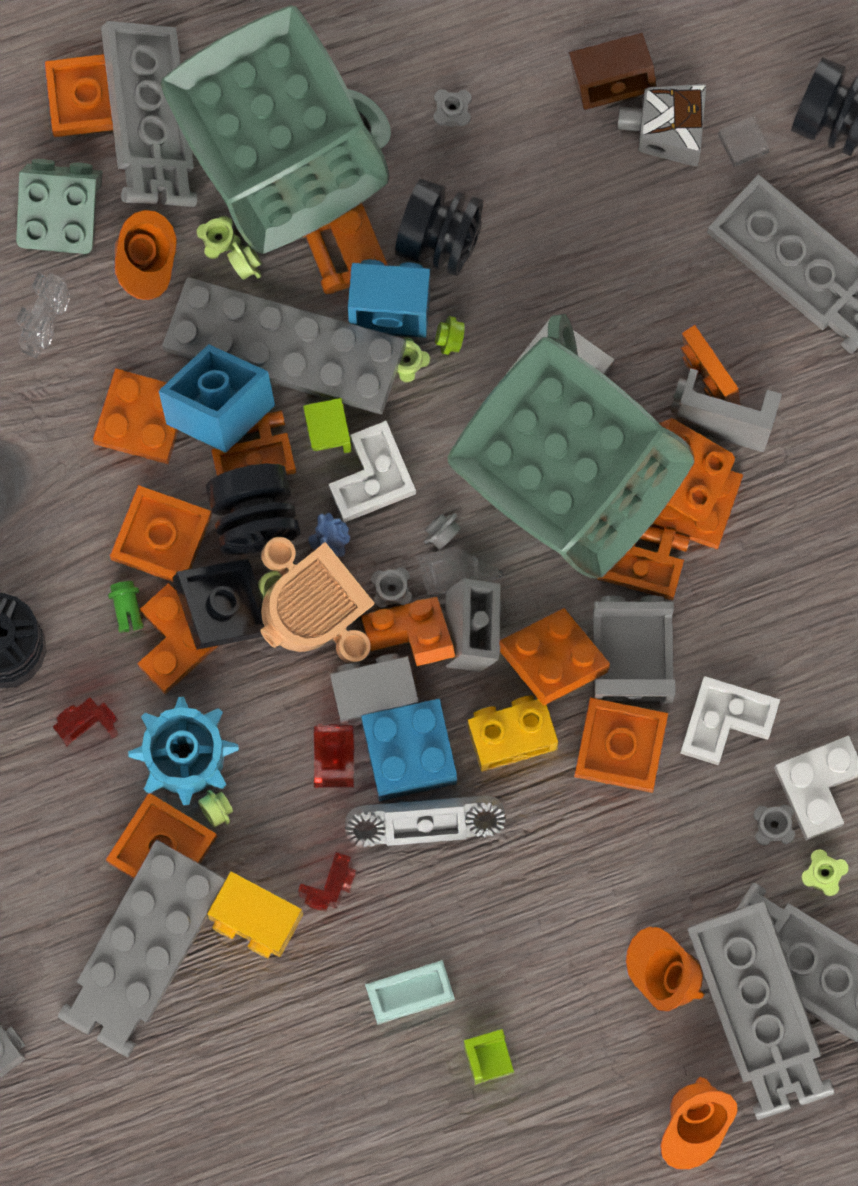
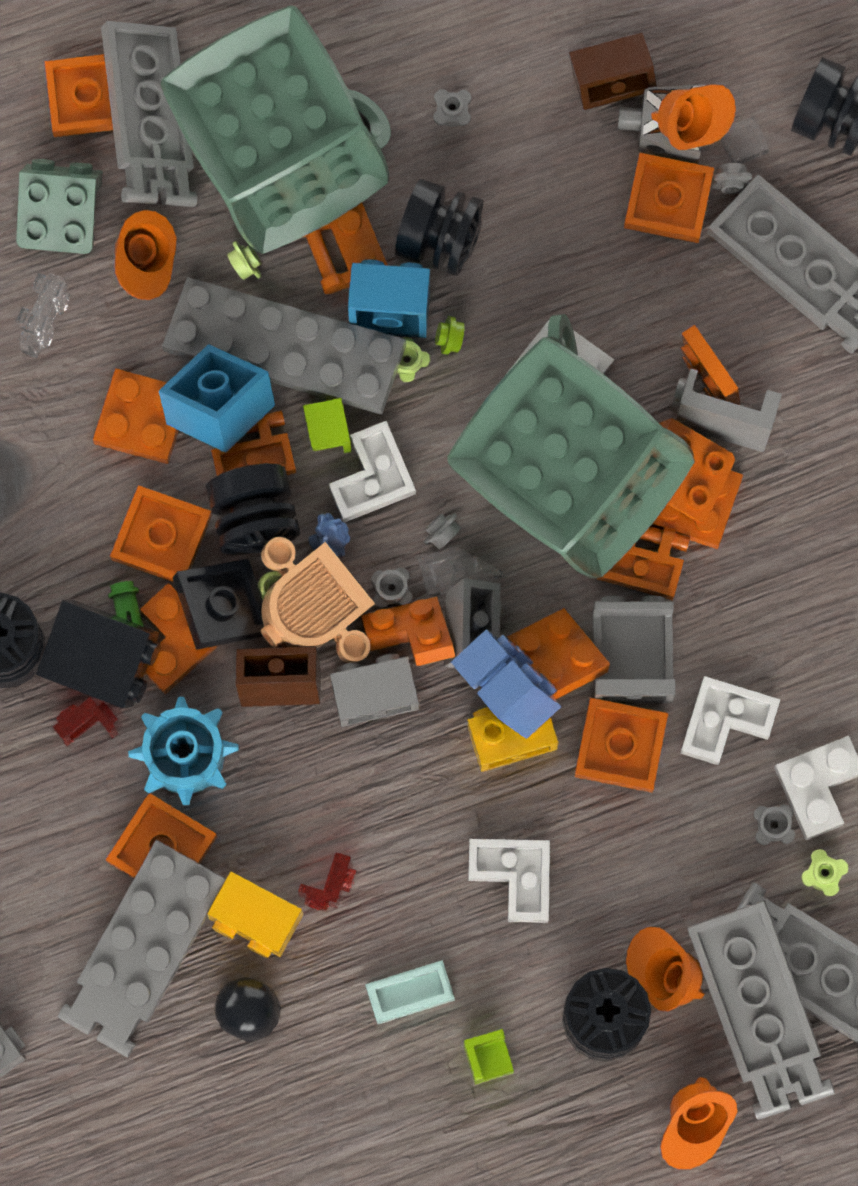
(99, 654): none -> black brick
(215, 808): yellowish green plate -> none
(220, 226): yellowish green plate -> none
(247, 1009): none -> black hair
(278, 676): none -> reddish brown brick
(333, 756): clear red bracket -> none
(409, 749): dark azure brick -> none
(425, 821): light grey plate -> none
(508, 682): none -> medium blue piece
(521, 864): none -> white plate
(589, 1031): none -> black wheel
(669, 197): none -> orange plate
(696, 115): none -> orange piece
(731, 178): none -> light grey plate

